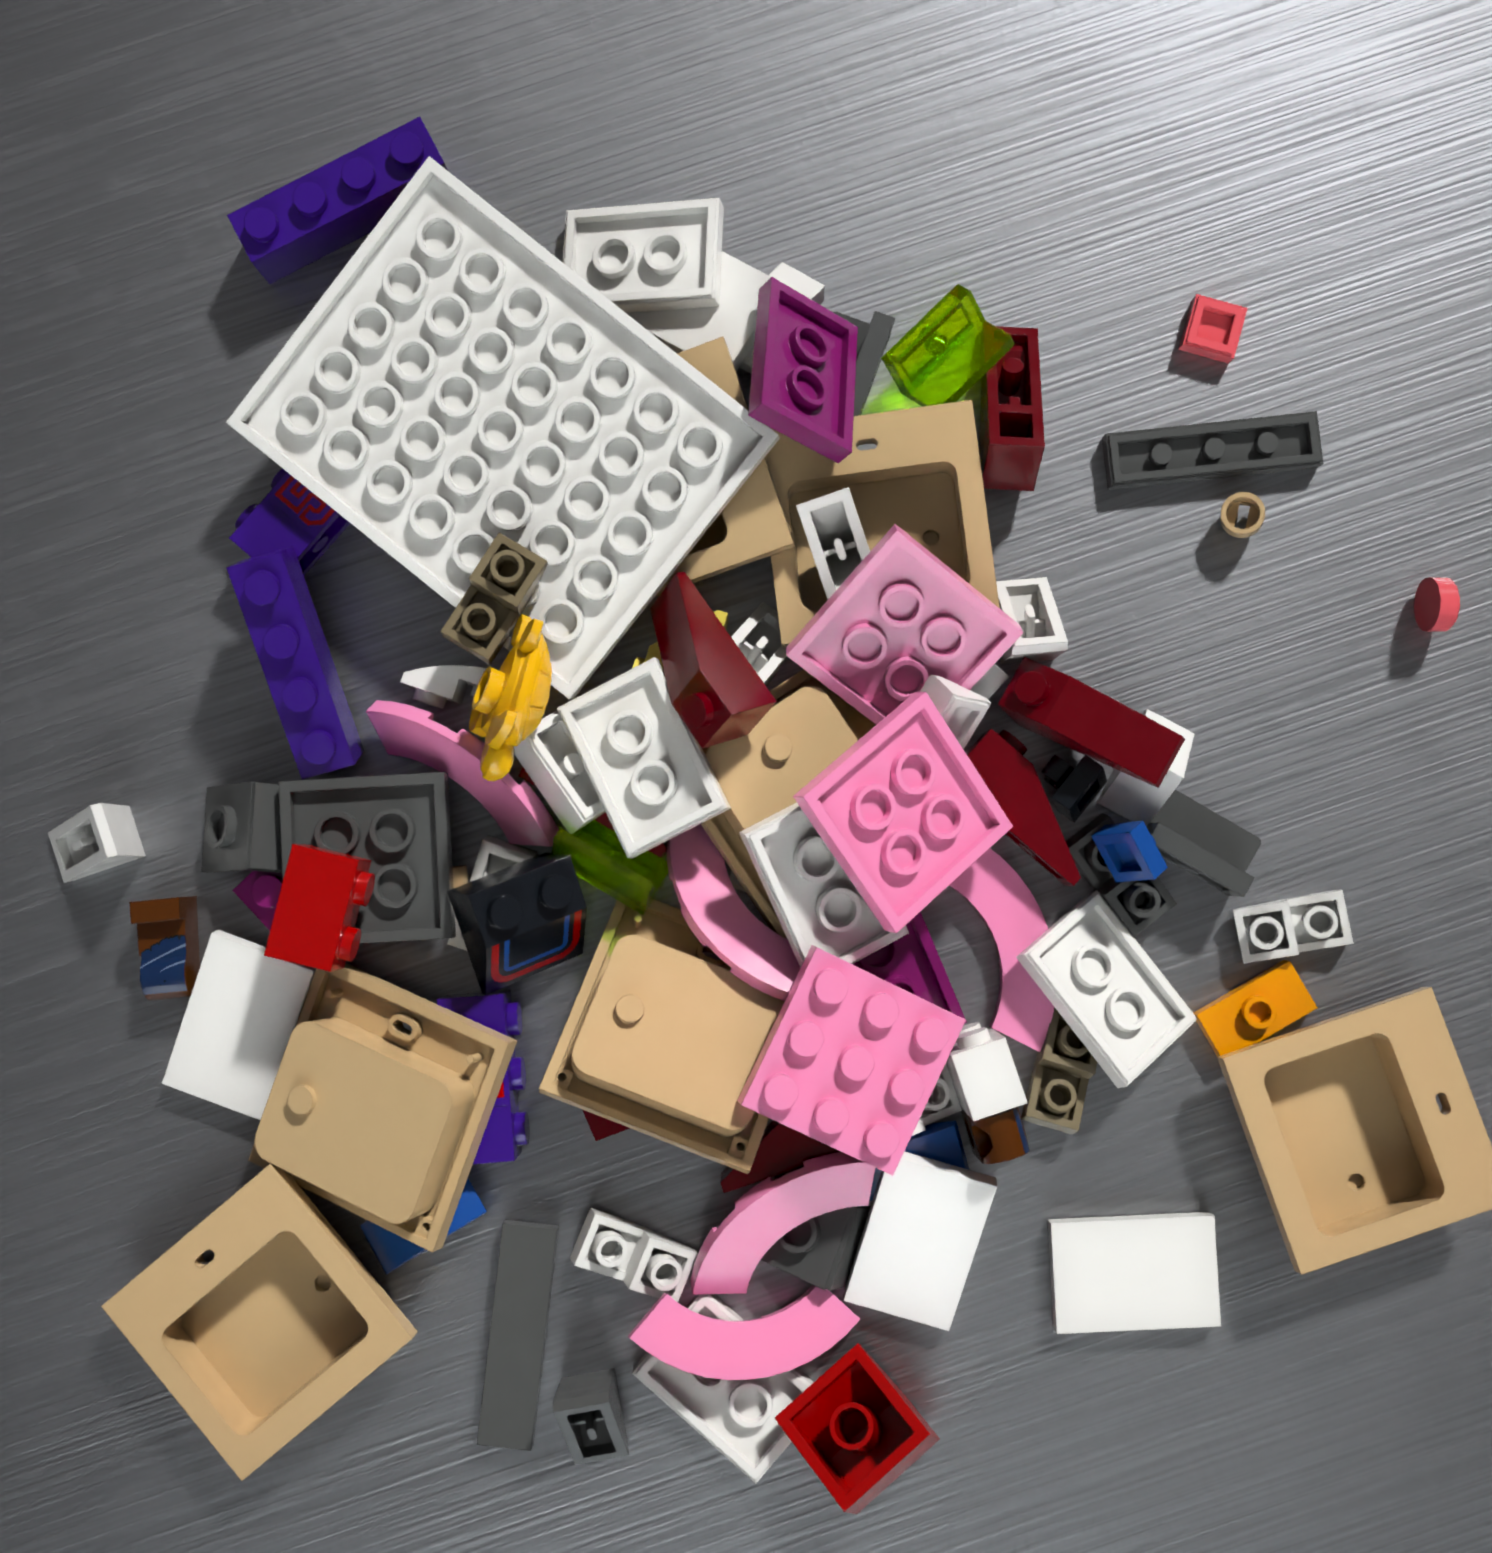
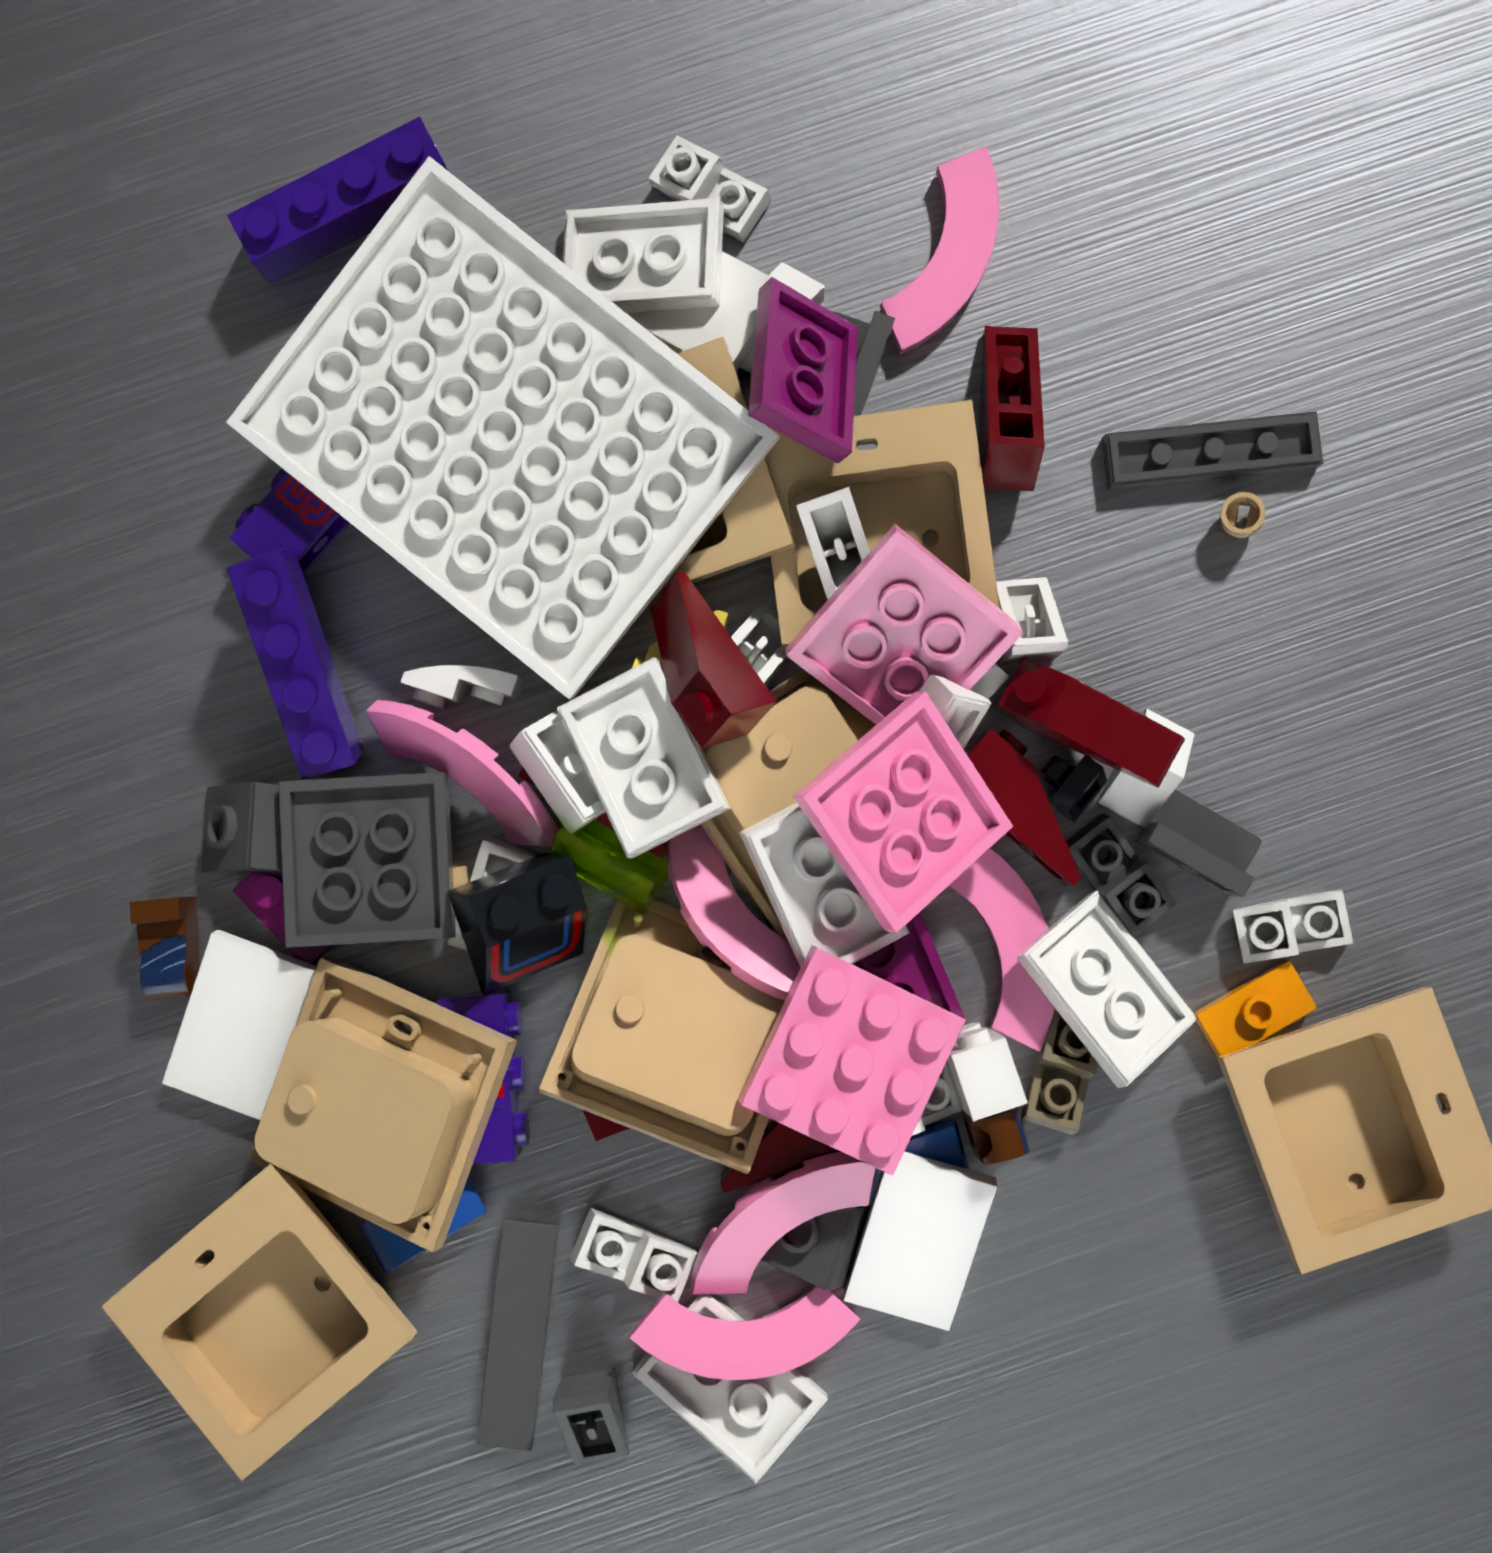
(95, 841): white slope -> none
(320, 908): red brick -> none
(495, 598): dark tan slope -> none
(512, 699): yellow animal -> none
(696, 173): none -> white slope
(856, 1430): red slope -> none
(946, 351): clear neon green panel -> none
(961, 257): none -> bright pink tile
(1129, 851): blue plate -> none
(1134, 1272): white tile -> none
(1212, 328): coral tile -> none
(1436, 604): coral tile -> none

